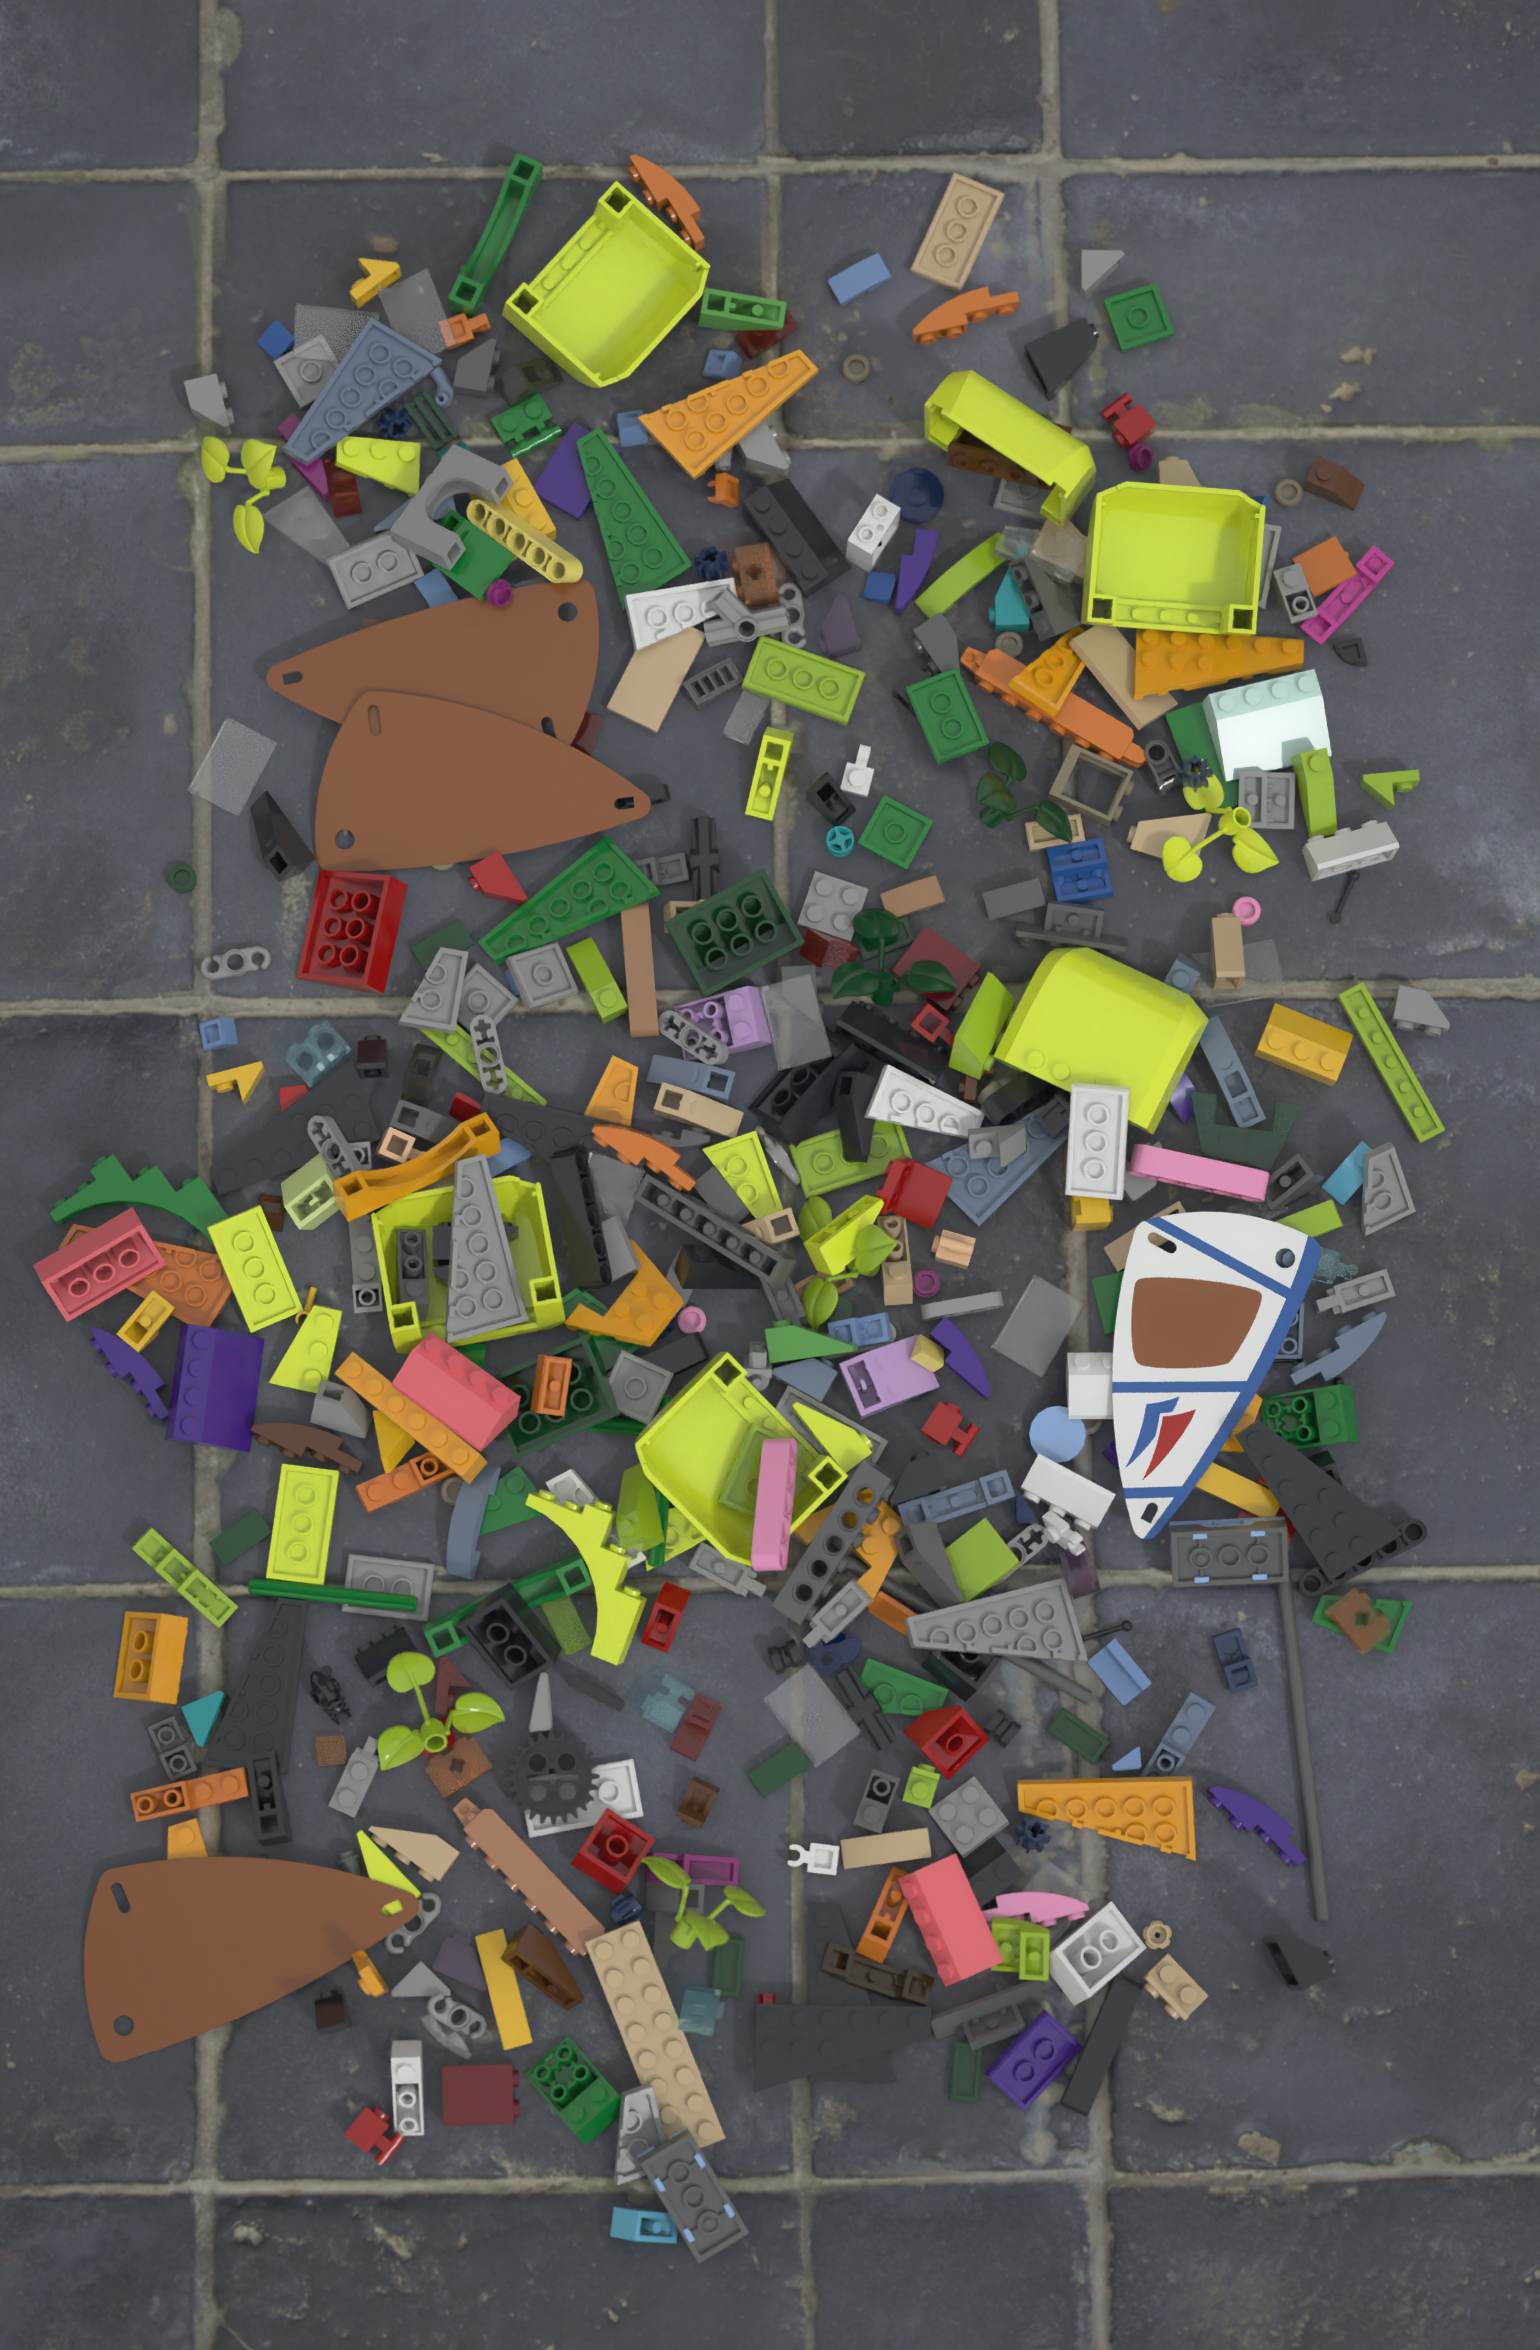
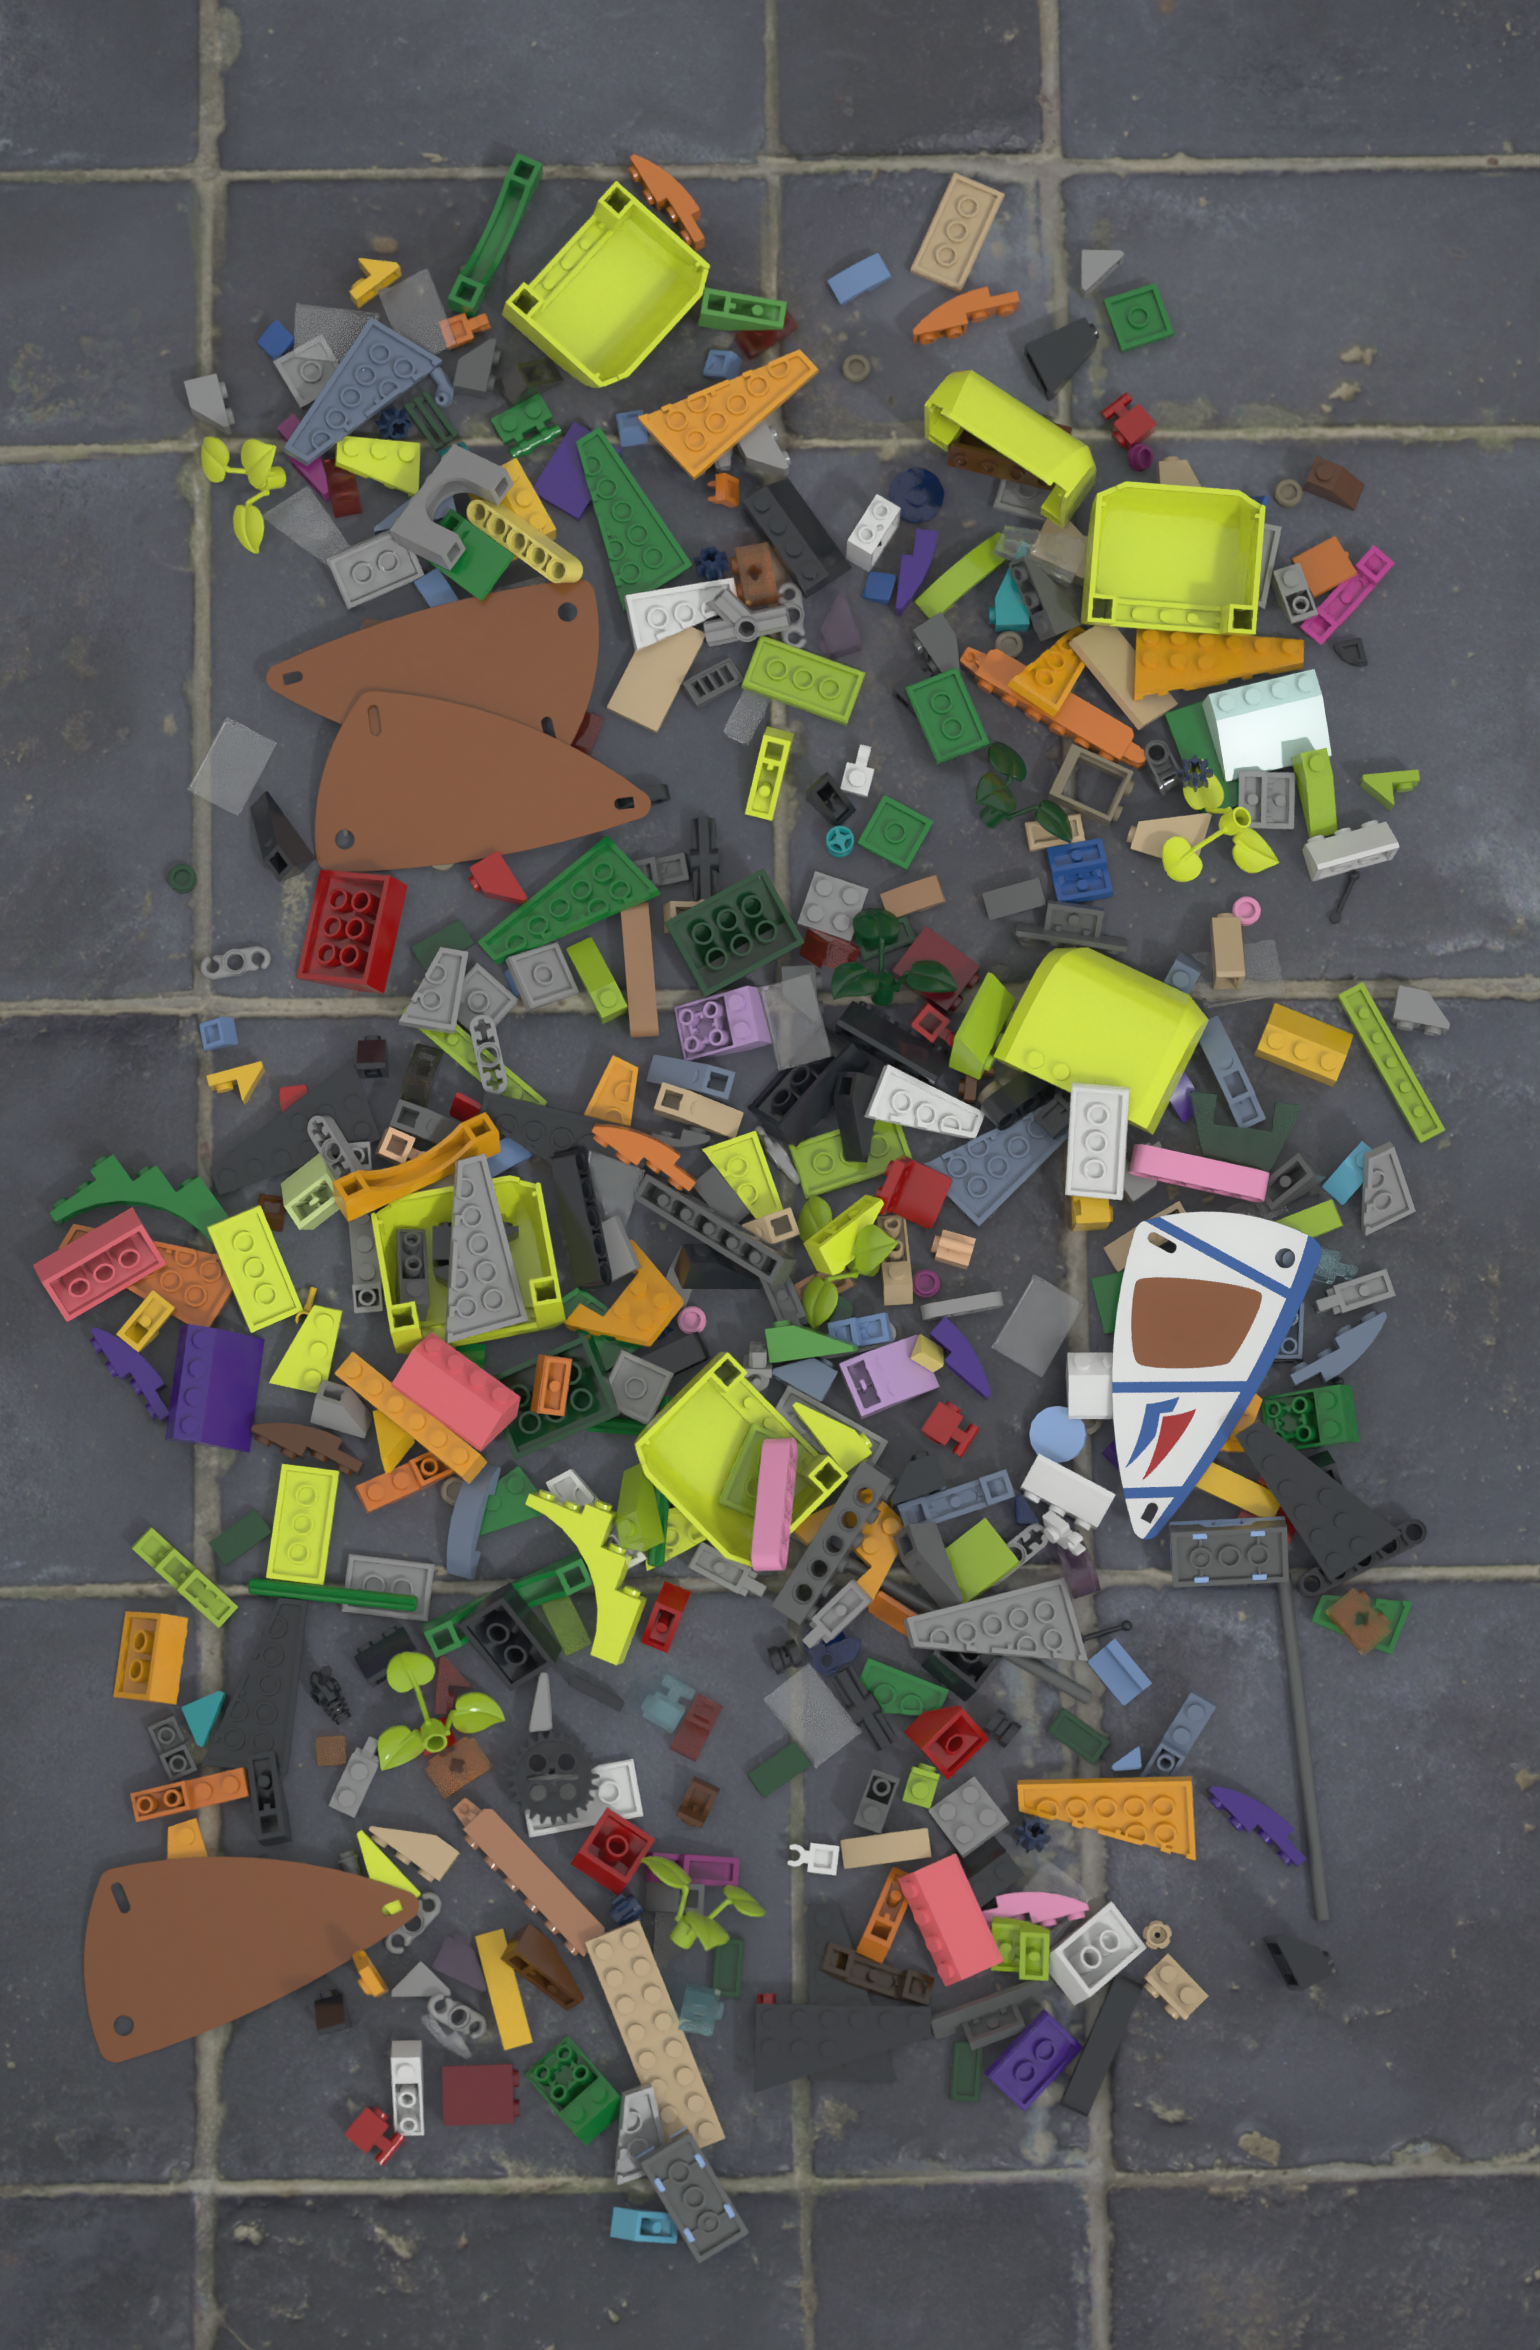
(322, 1058): clear light blue brick -> none
(499, 593): magenta plate -> none
(681, 1038): light grey beam -> none
(1001, 1141): light grey slope -> none
(1235, 1660): dark blue slope -> none

